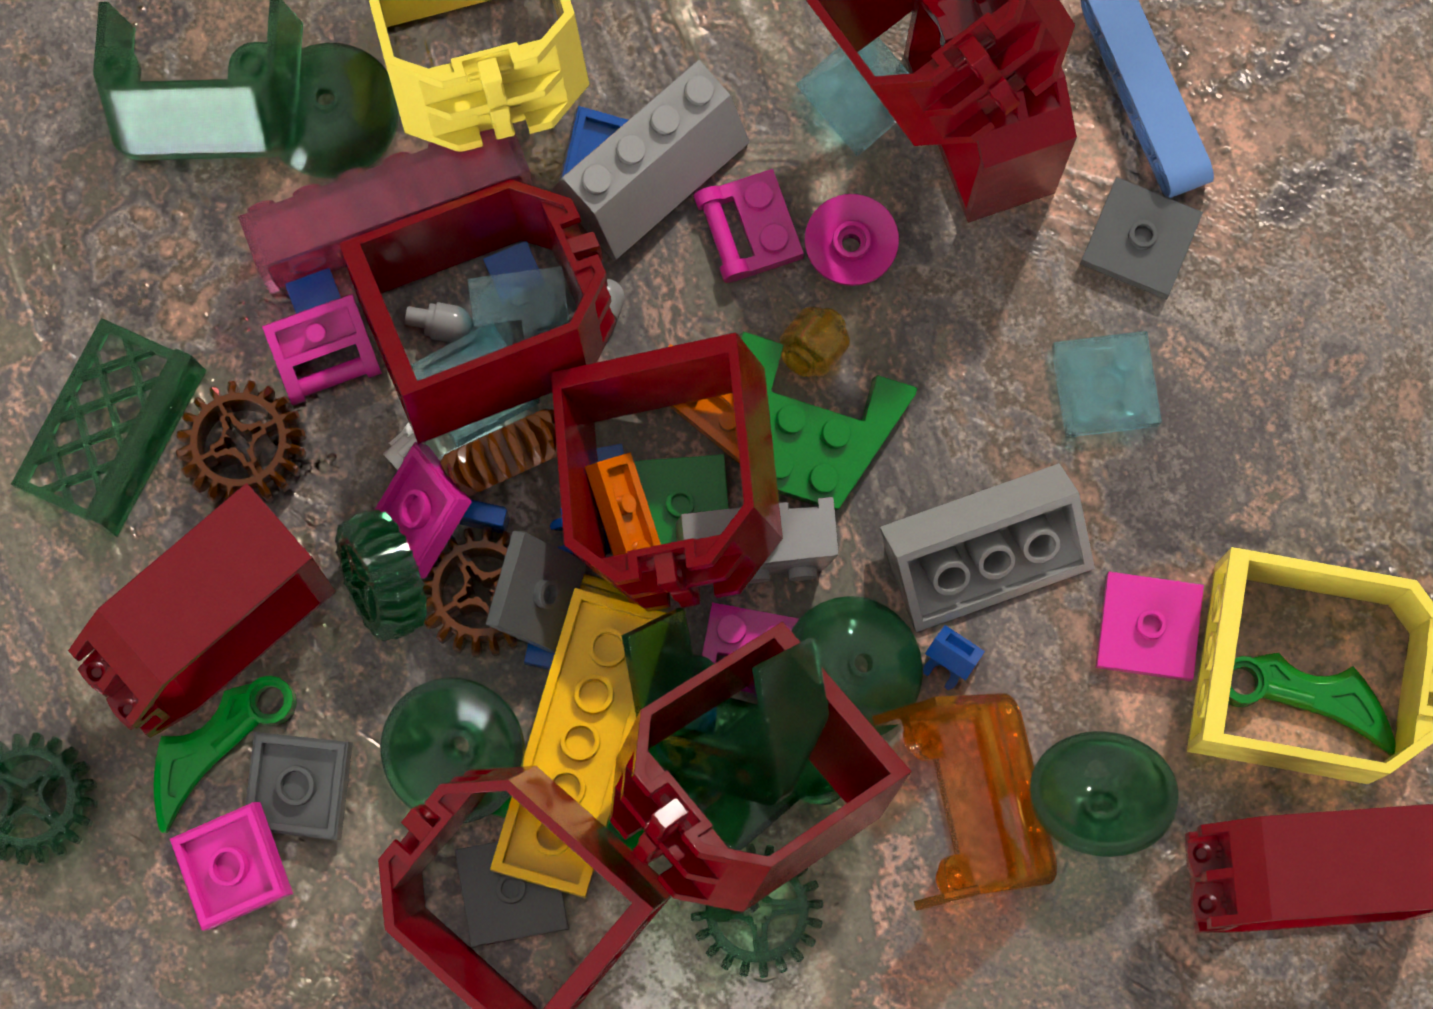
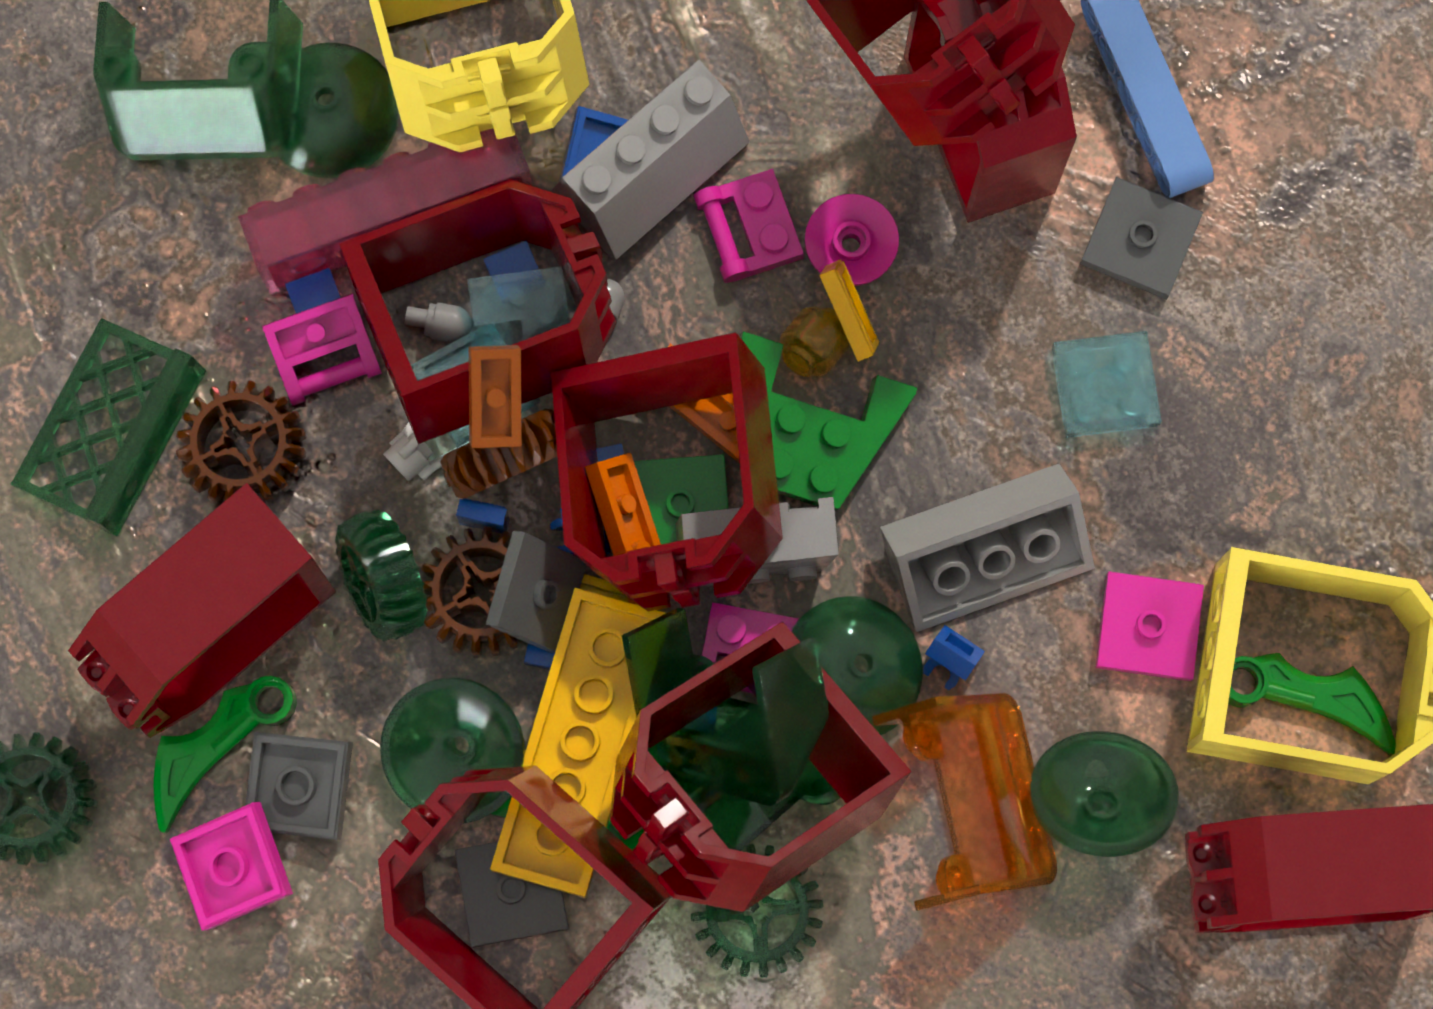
(424, 505): dark pink plate -> none
(495, 396): none -> dark orange plate
(847, 99): clear light blue plate -> none
(849, 309): none -> yellow tile

